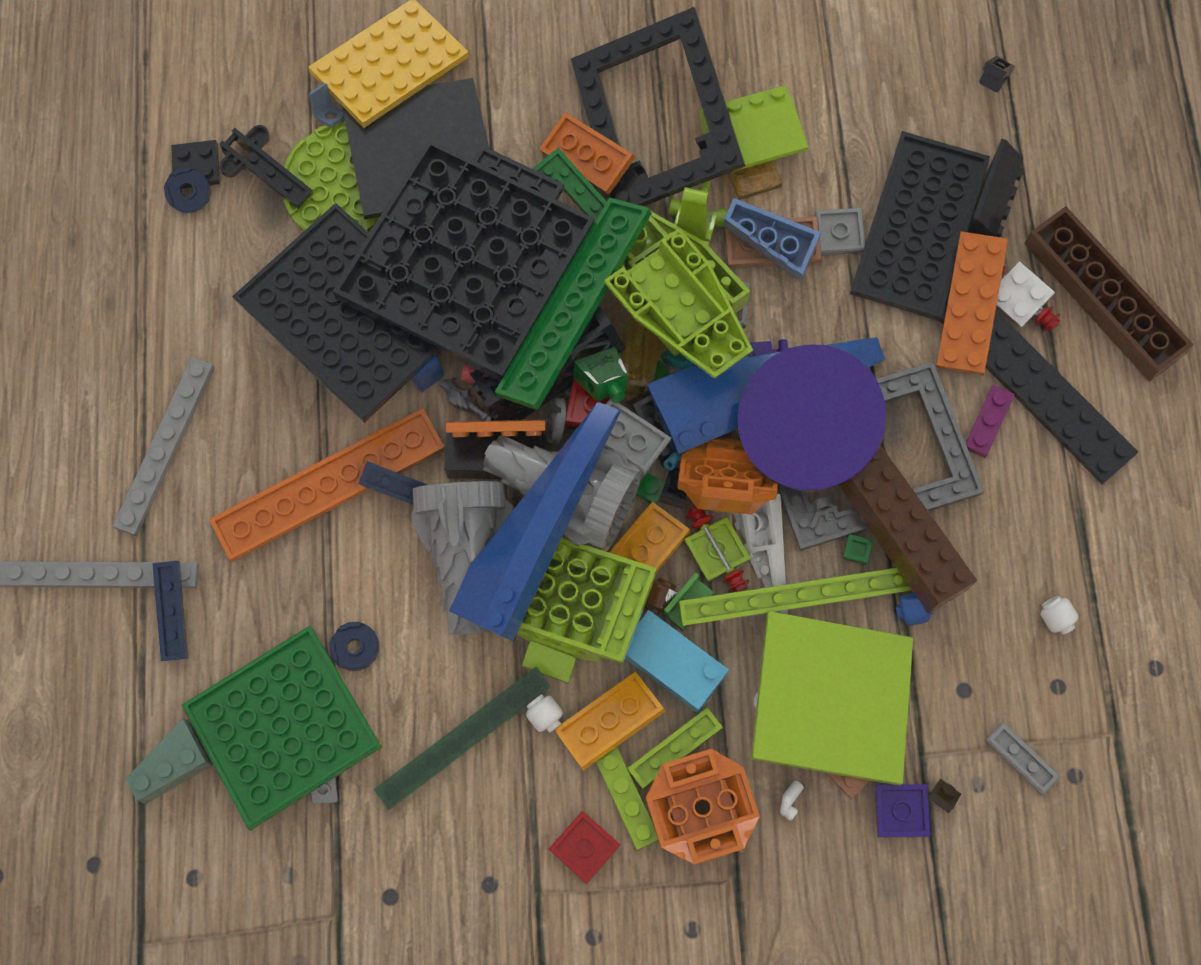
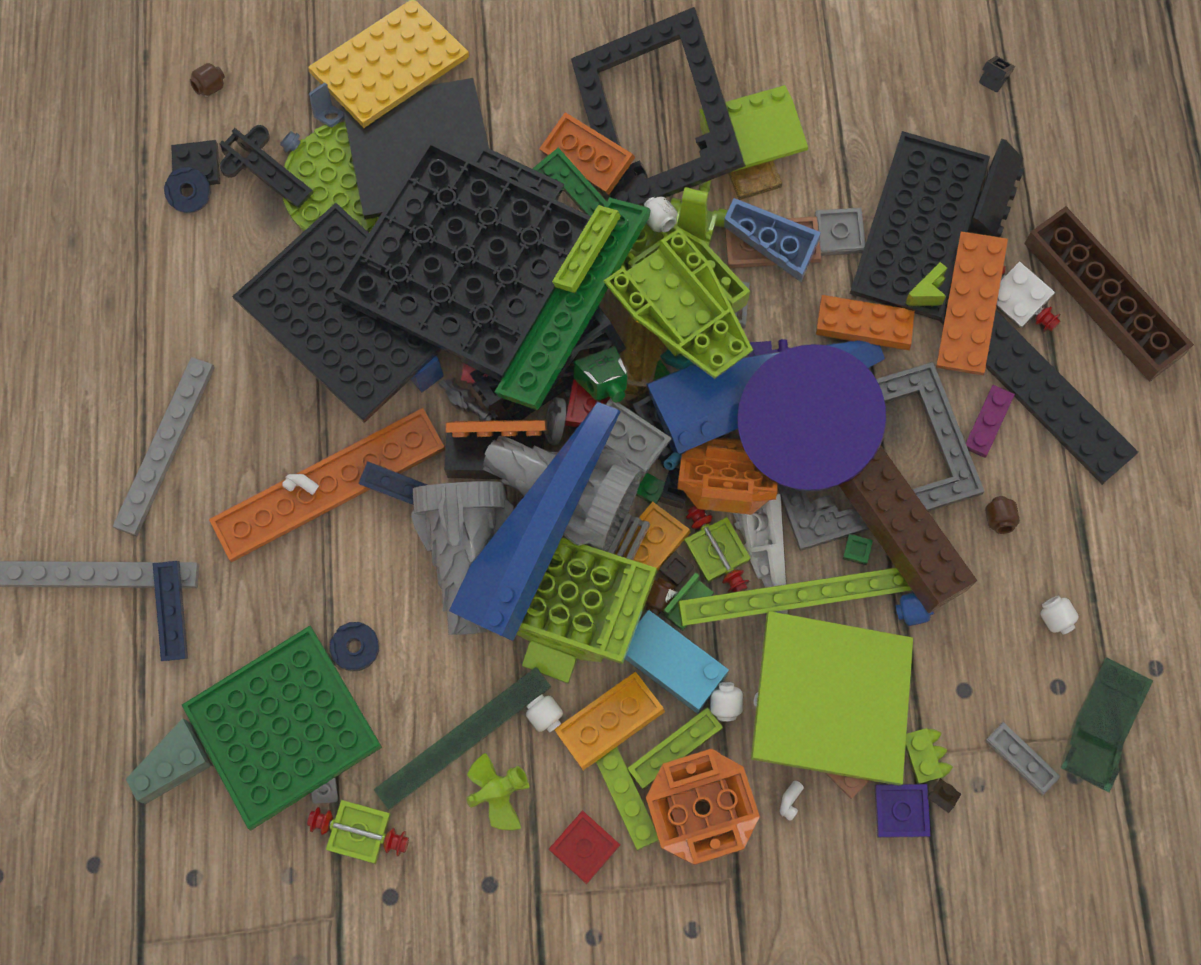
(207, 79): none -> reddish brown head
(290, 141): none -> sand blue plate
(301, 480): none -> white arm
(358, 831): none -> lime plate
(497, 792): none -> lime animal
(586, 249): none -> lime plate
(636, 522): none -> light grey tile
(662, 214): none -> white head
(676, 568): none -> dark brown plate
(726, 702): none -> white head
(865, 322): none -> orange plate
(925, 756): none -> lime plate
(927, 291): none -> lime slope
(1002, 515): none -> reddish brown head
(1104, 724): none -> clear green windscreen

